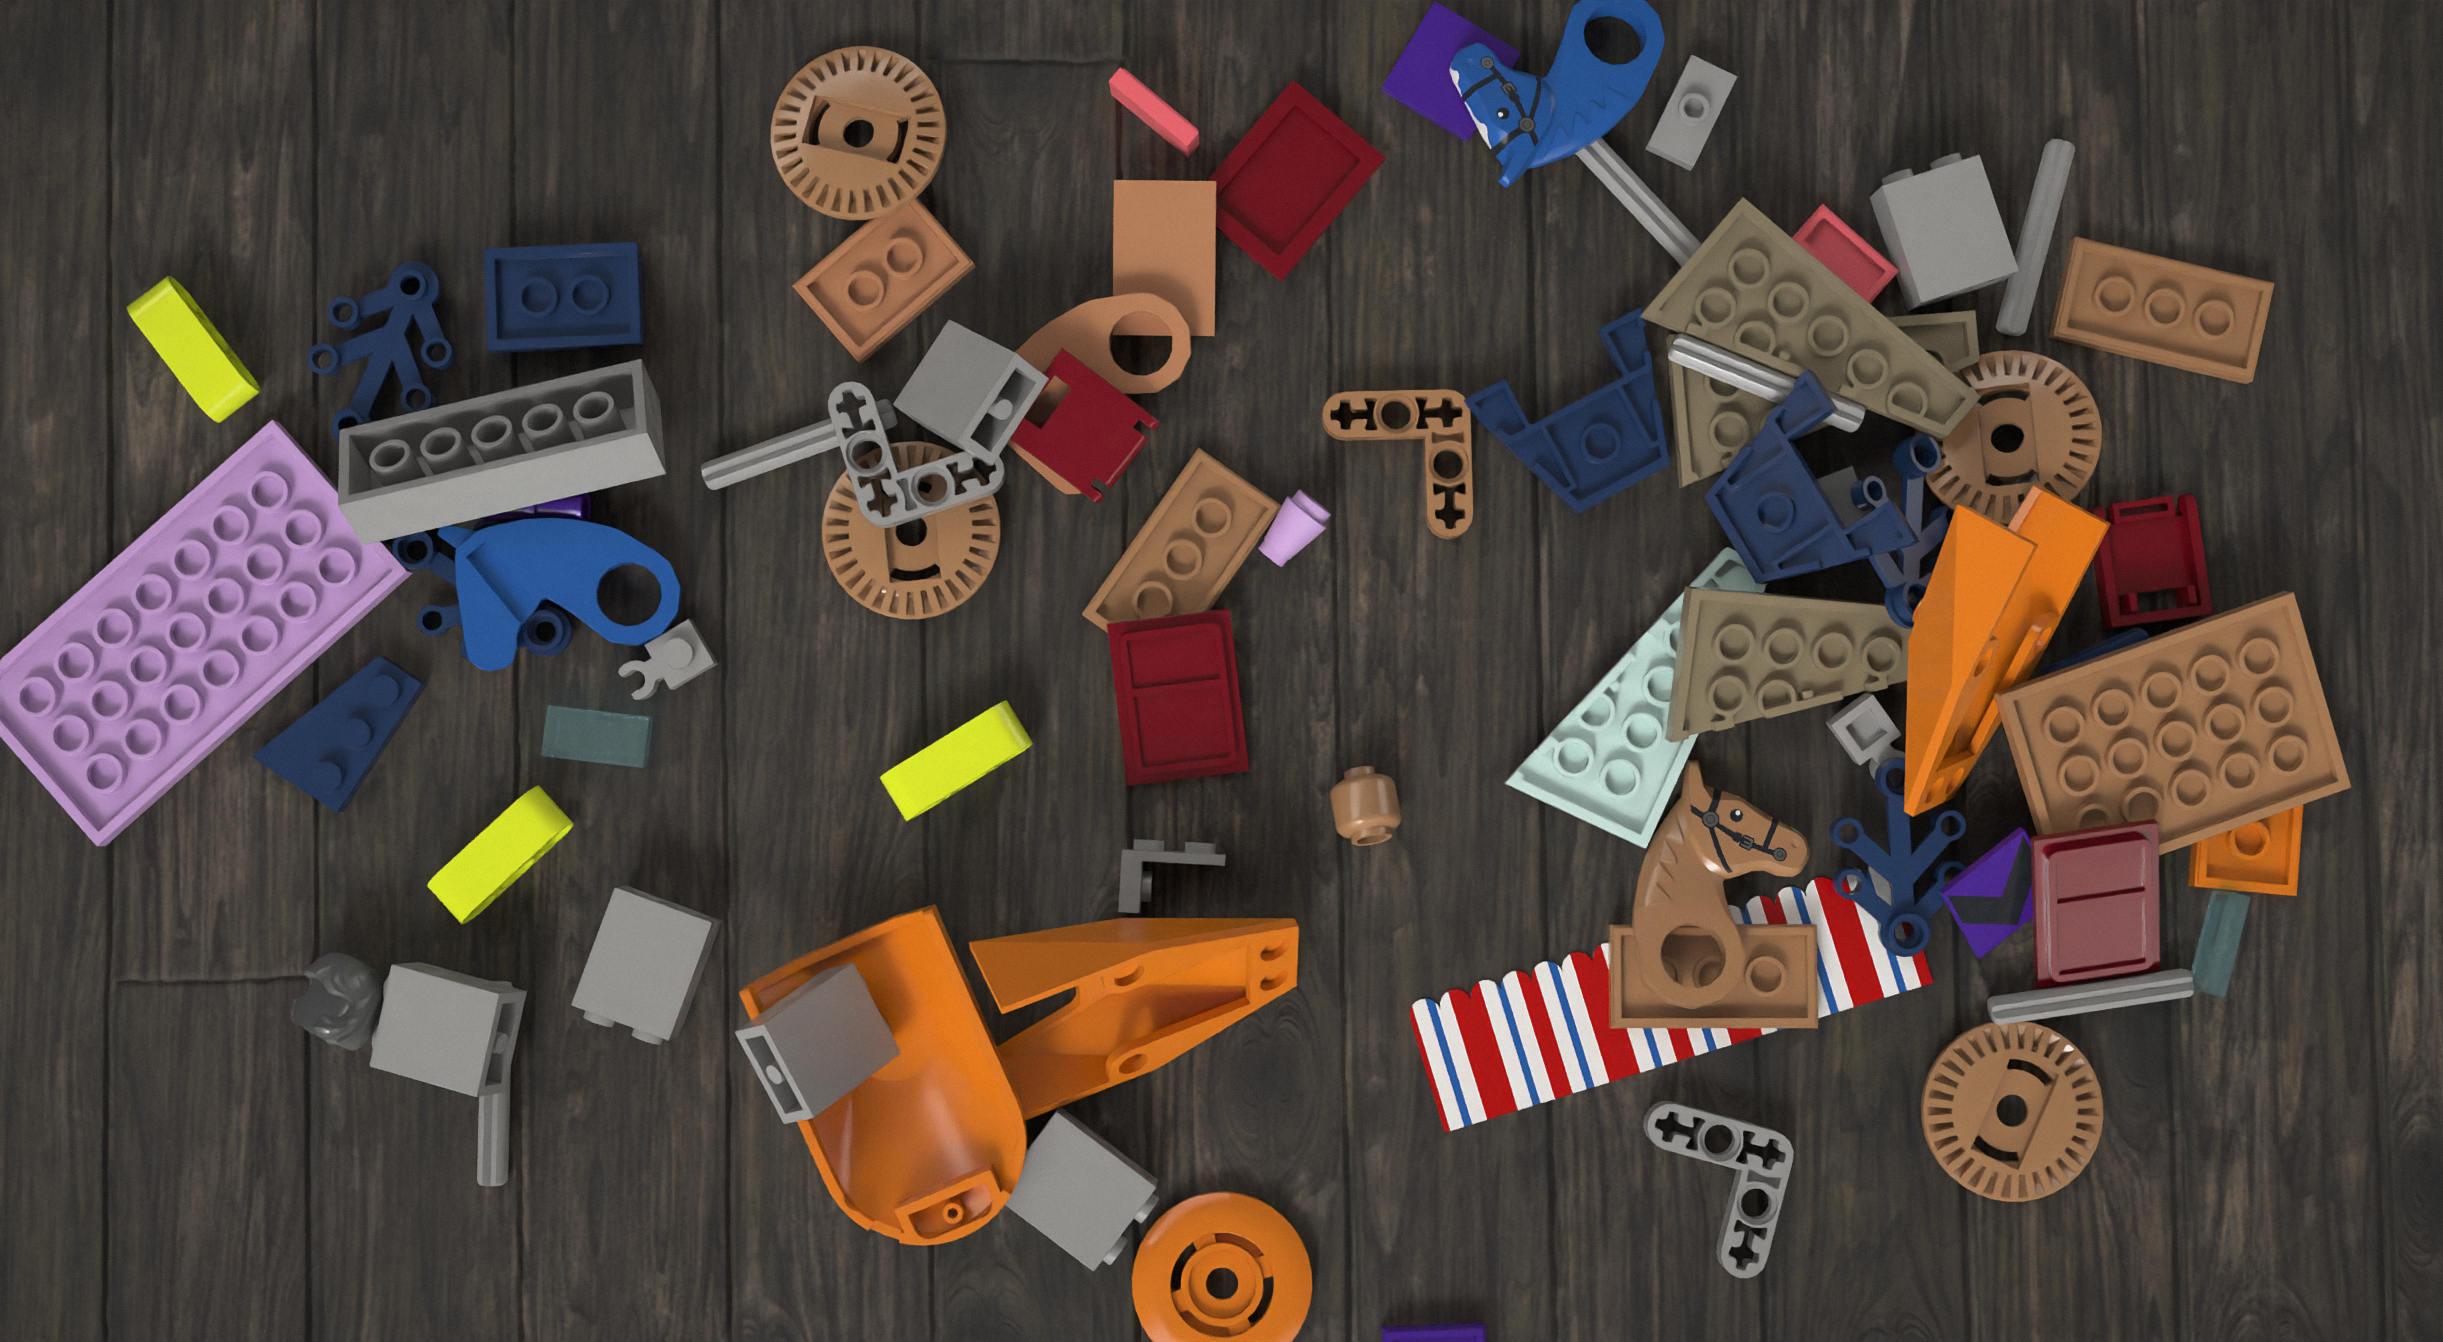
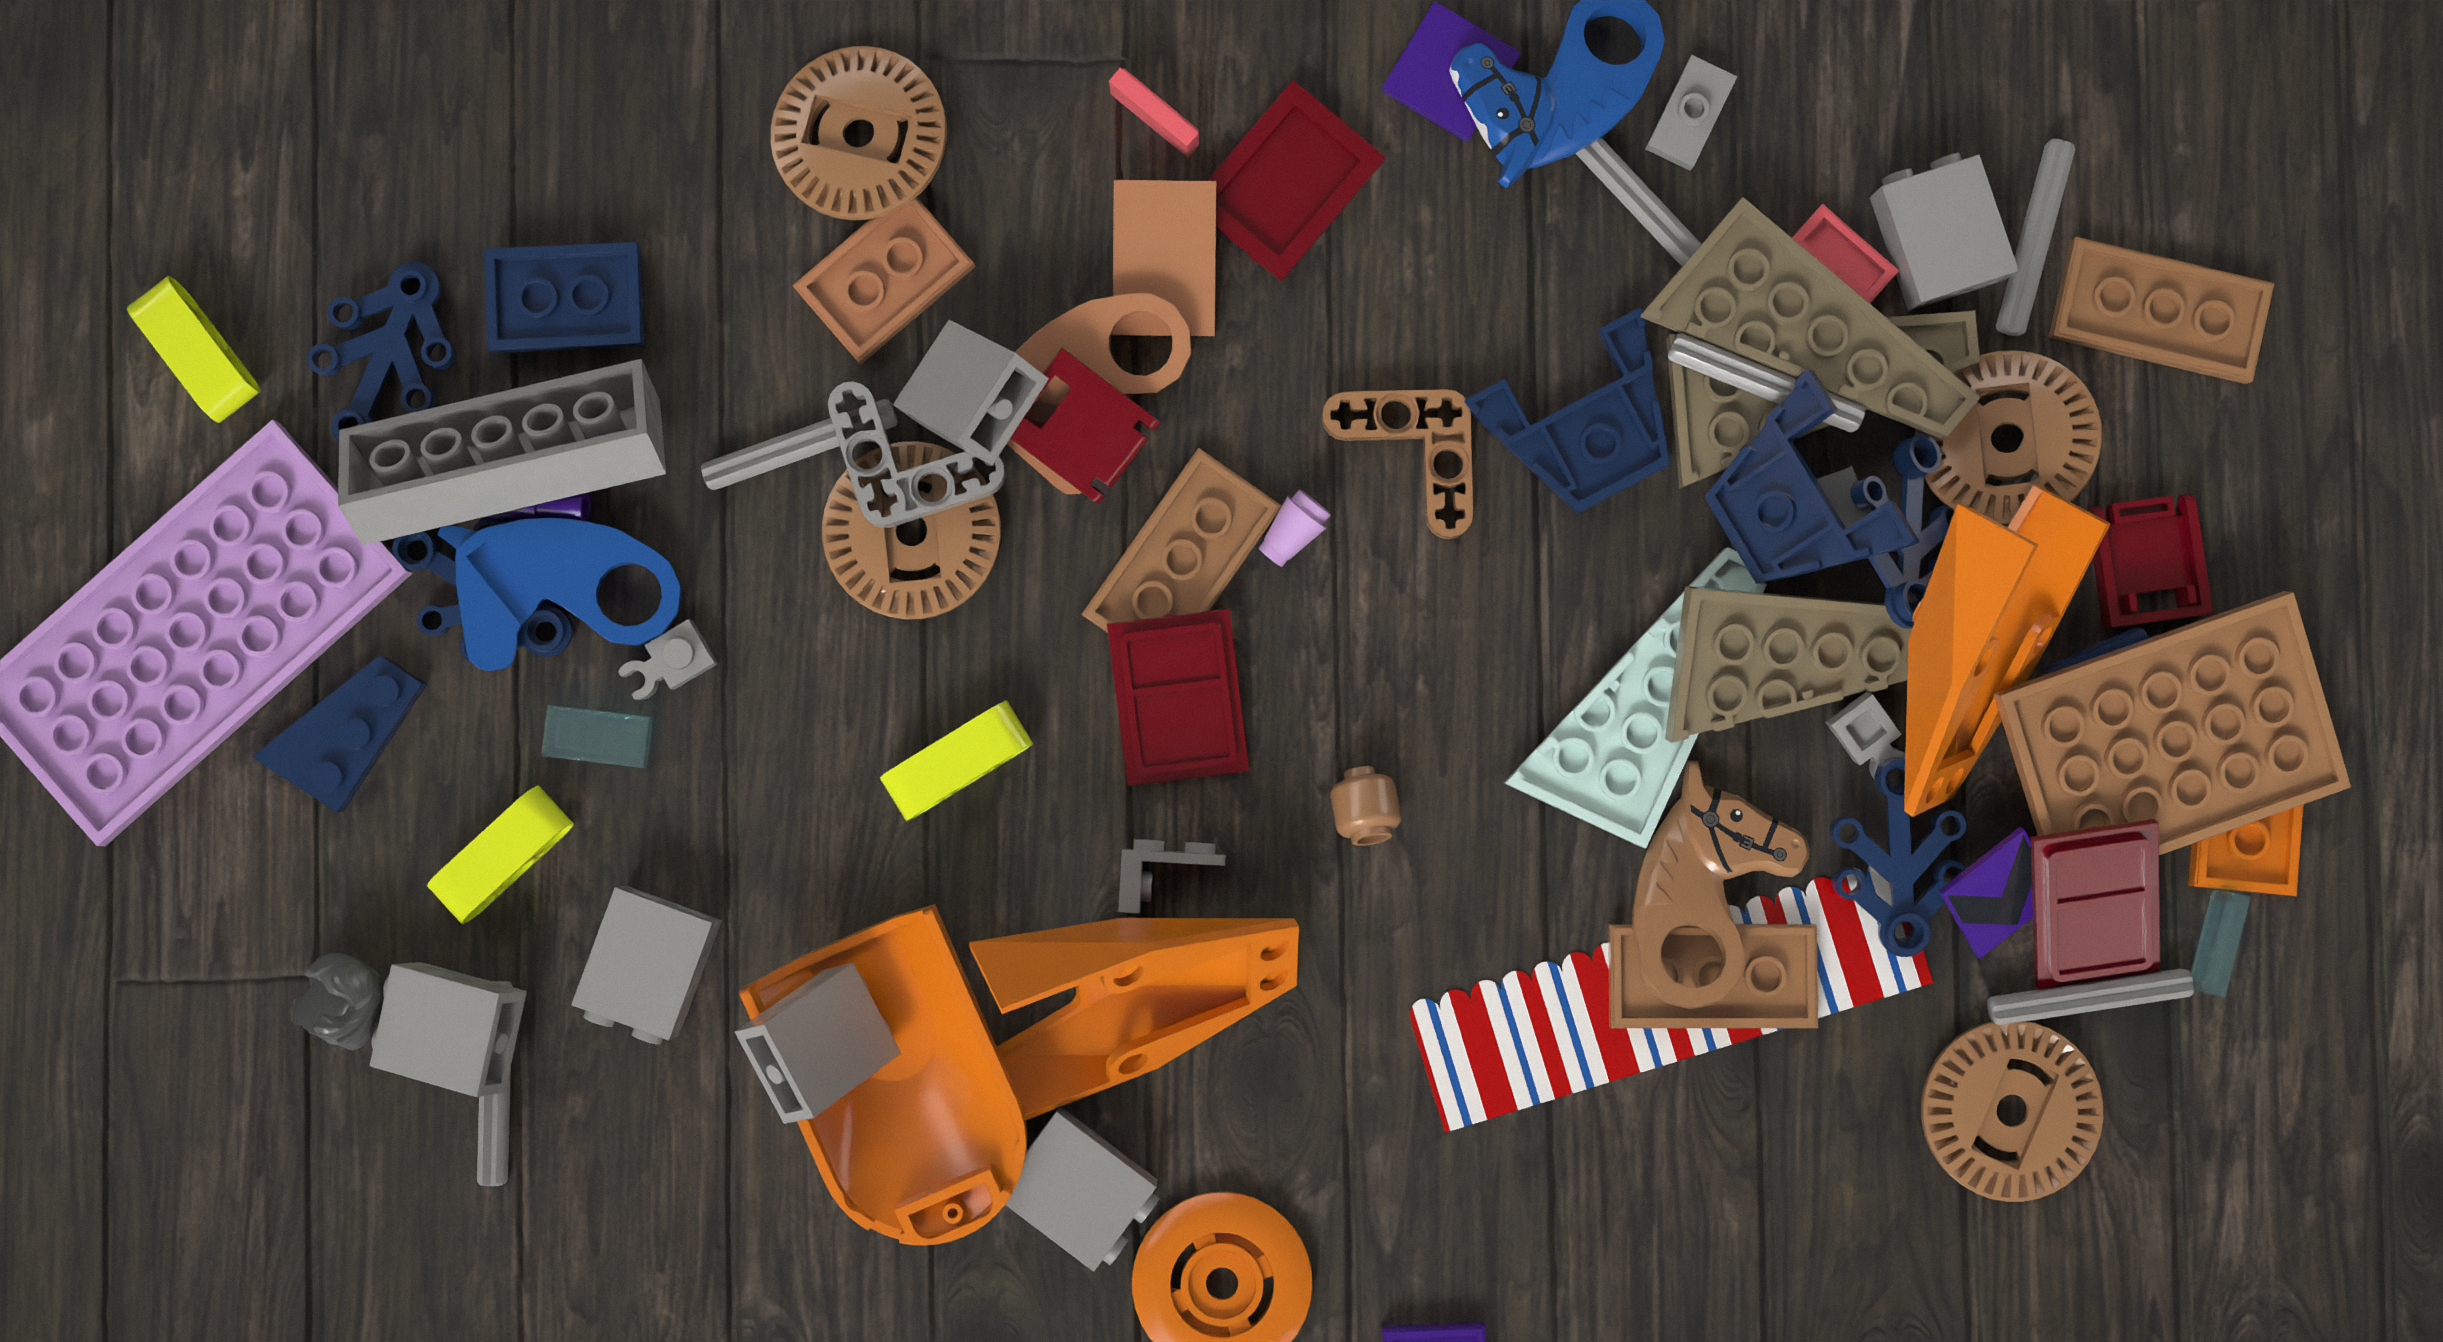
(1748, 1175): light grey beam -> none

